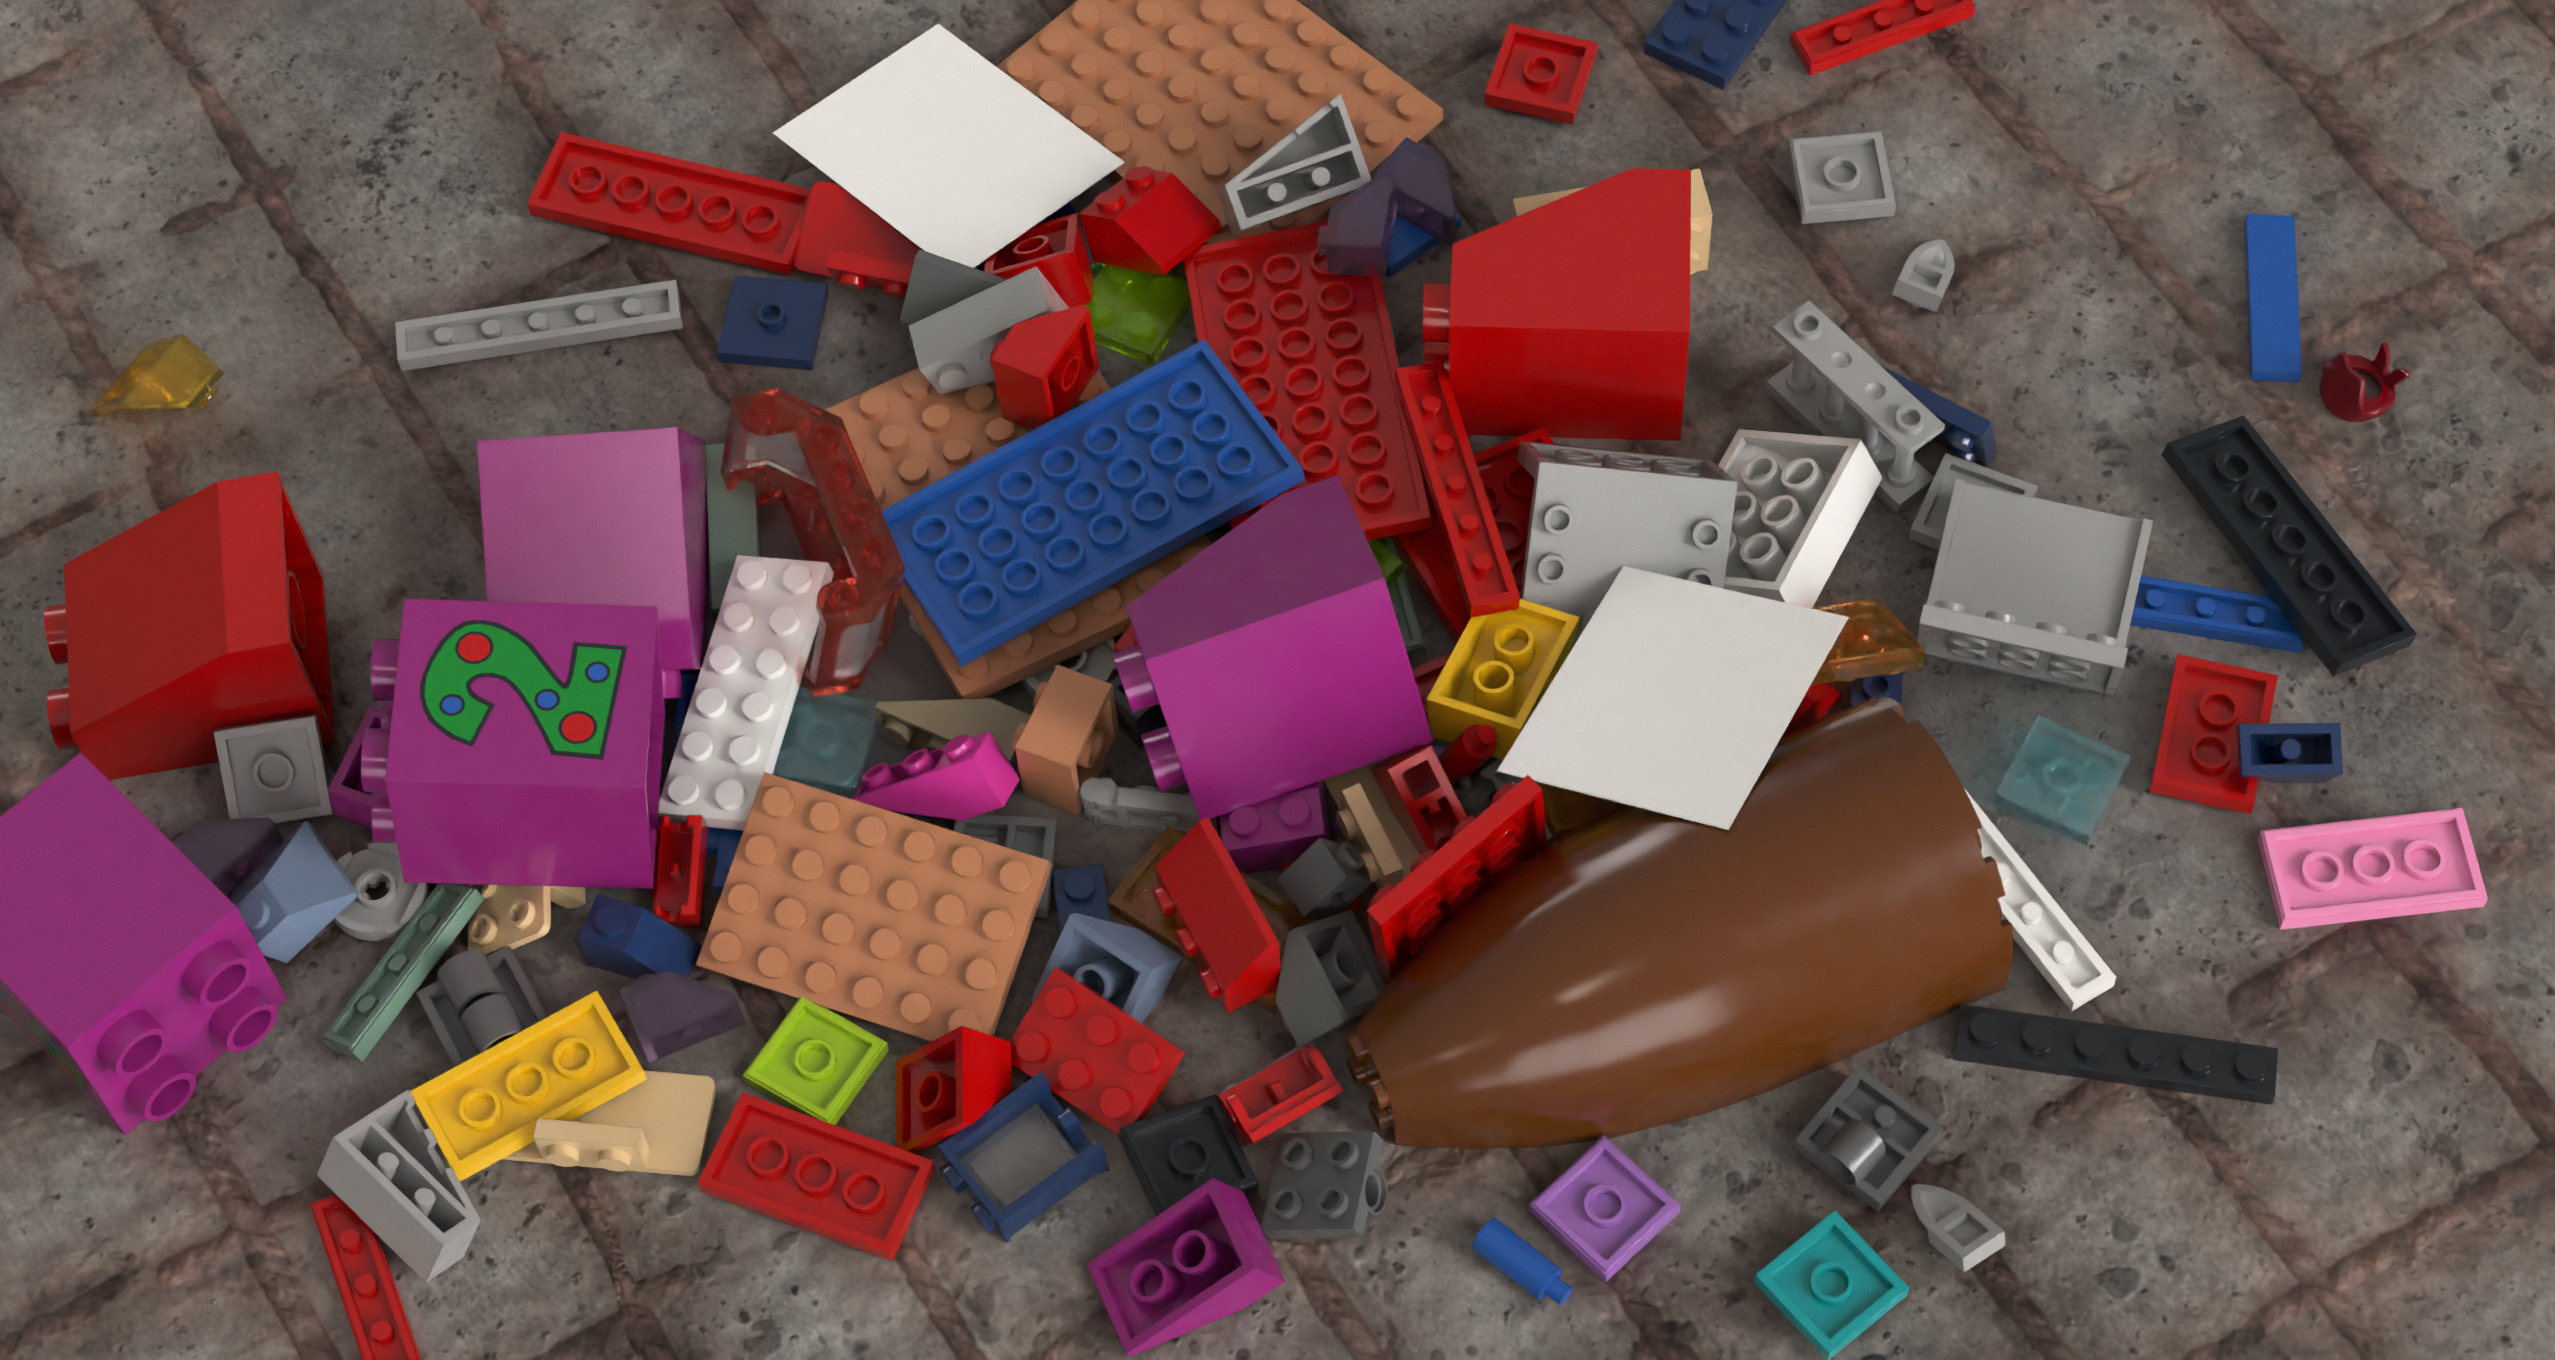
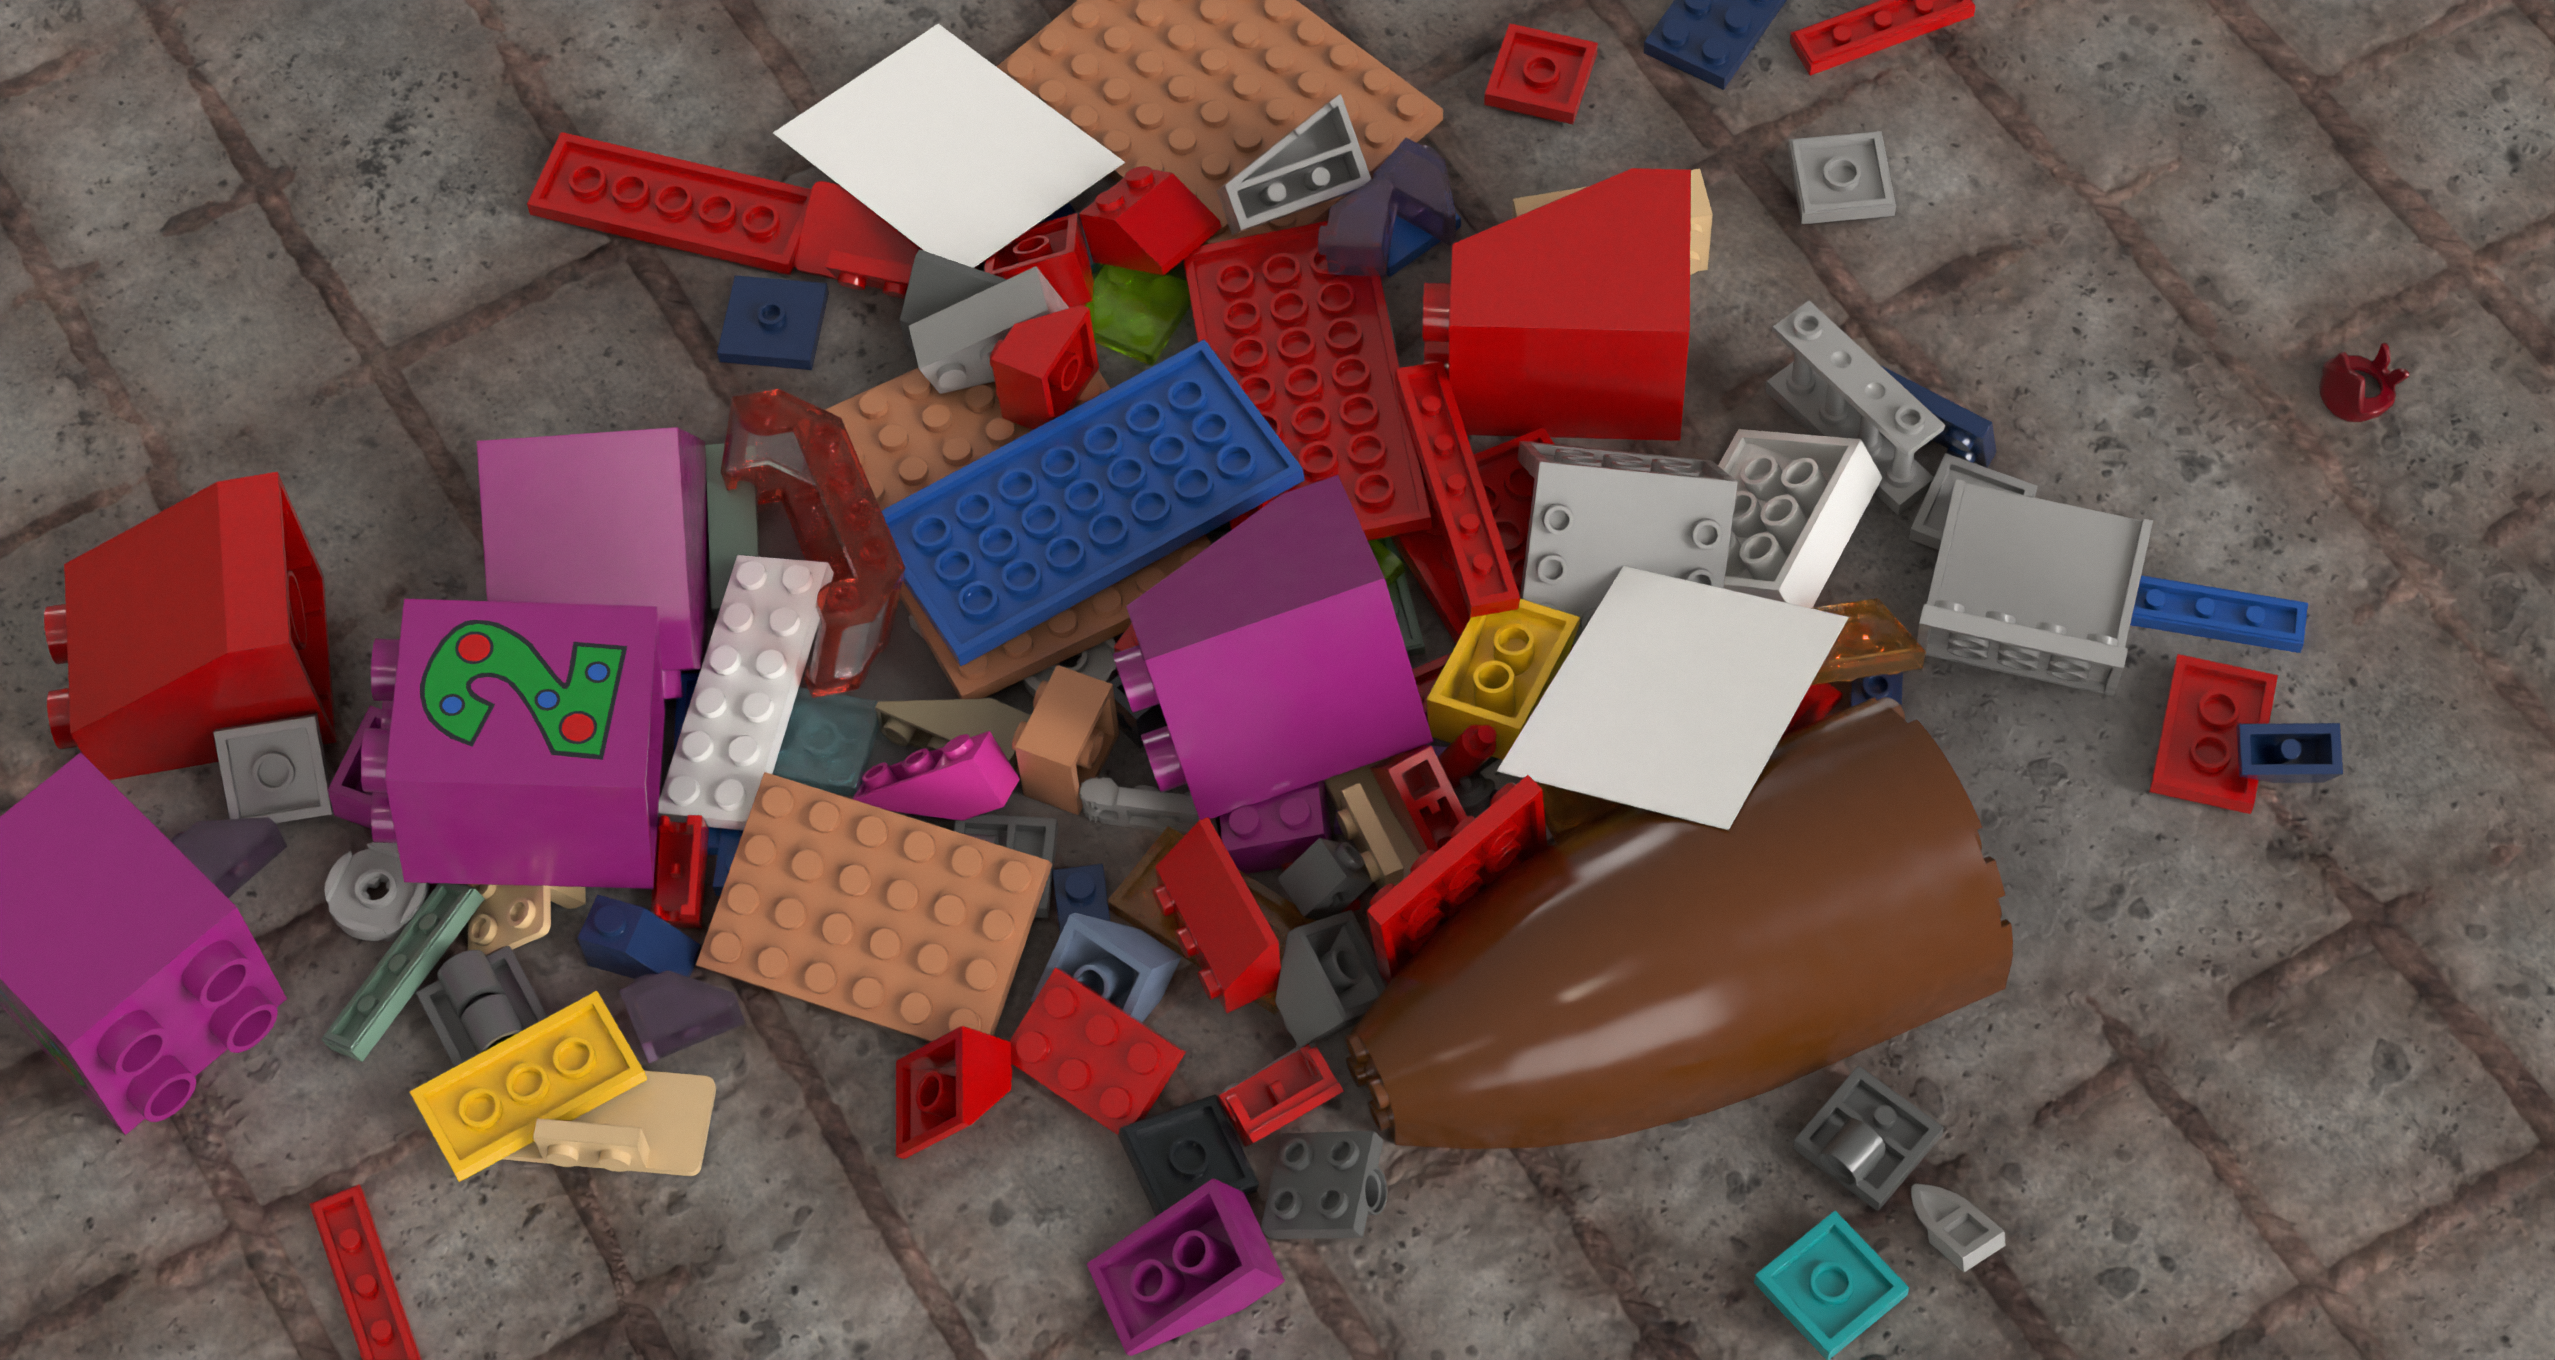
(162, 379): clear yellow slope -> none
(293, 894): sand blue slope -> none
(401, 1188): light grey wedge -> none
(538, 325): light grey plate -> none
(816, 1062): lime tile -> none
(817, 1176): red plate -> none
(1020, 1158): window -> none
(1521, 1262): blue cylinder -> none
(1604, 1208): medium lavender tile -> none
(1926, 275): light grey plate -> none
(2042, 926): white plate -> none
(2062, 780): clear light blue plate -> none
(2116, 1054): black plate -> none
(2272, 298): blue tile -> none
(2289, 545): black plate -> none
(2371, 868): bright pink tile -> none

